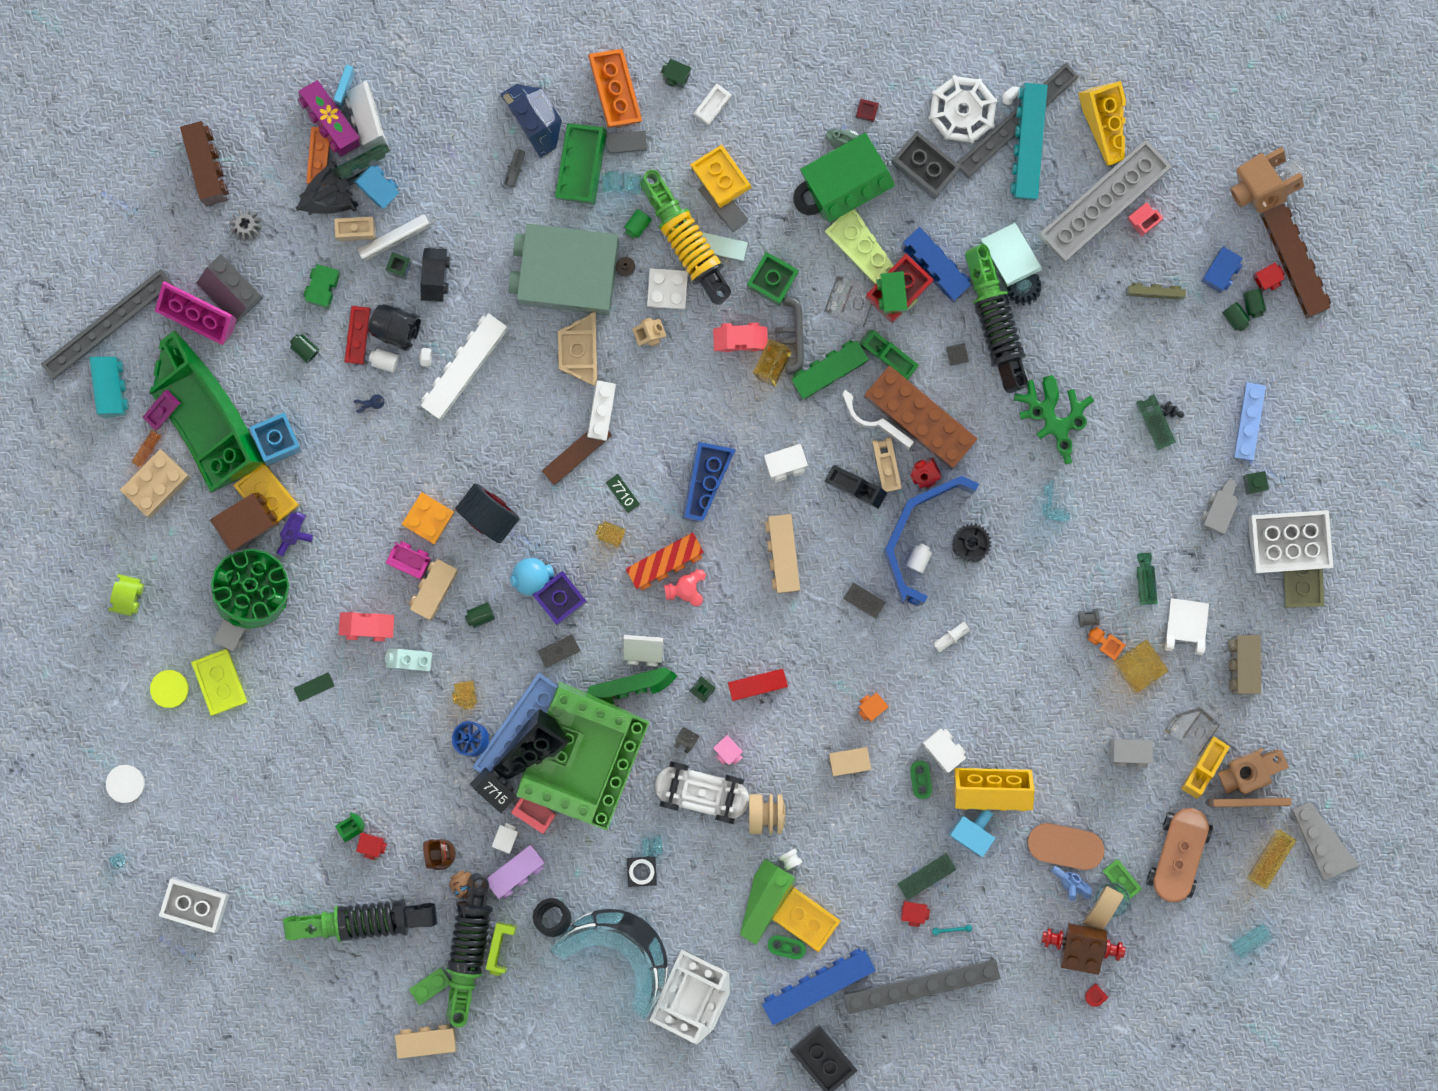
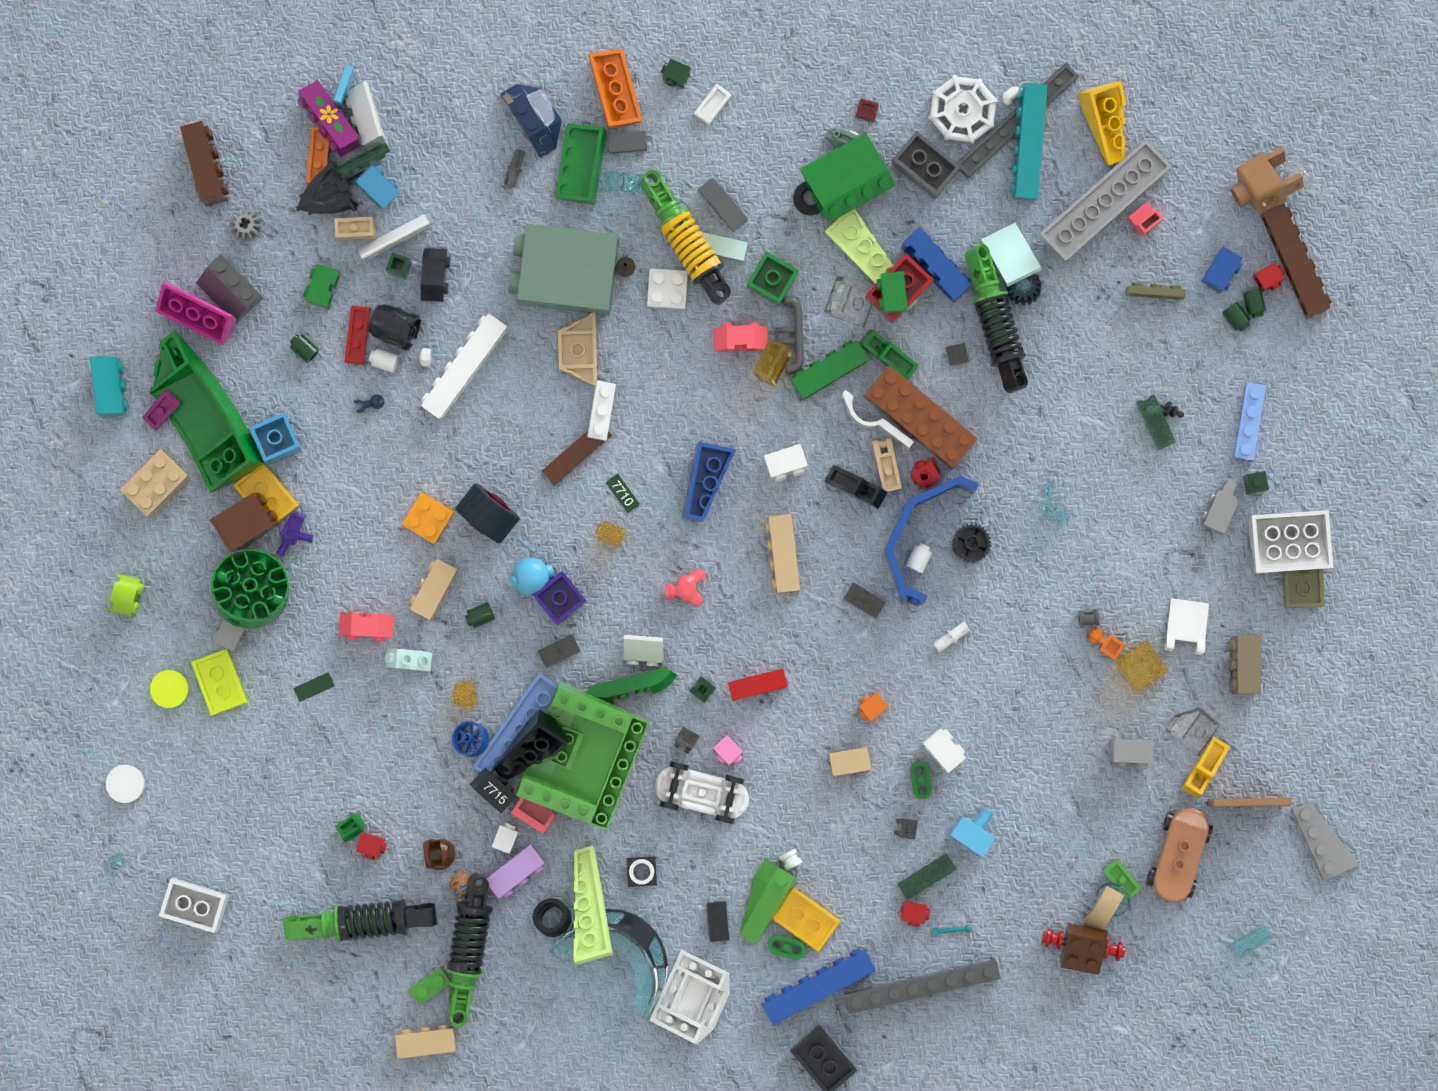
(105, 325): dark grey plate -> none
(146, 448): clear orange axle -> none
(409, 561): dark pink hinge -> none
(500, 929): lime panel -> none
(590, 922): none -> yellowish green wing
(637, 224): green brick -> none
(649, 332): tan brick -> none
(652, 846): clear light blue wheel -> none
(664, 561): brick -> none
(717, 921): none -> black plate
(720, 176): yellow tile -> none
(766, 814): tan wheel -> none
(908, 828): none -> clear smoke tile
(993, 789): yellow brick -> none
(1054, 425): green plant -> none
(1065, 846): nougat tile -> none
(1072, 883): medium blue piece -> none
(1095, 996): red tile -> none
(1146, 580): clear green plate -> none
(1261, 769): medium nougat piece -> none
(1271, 859): clear yellow brick -> none

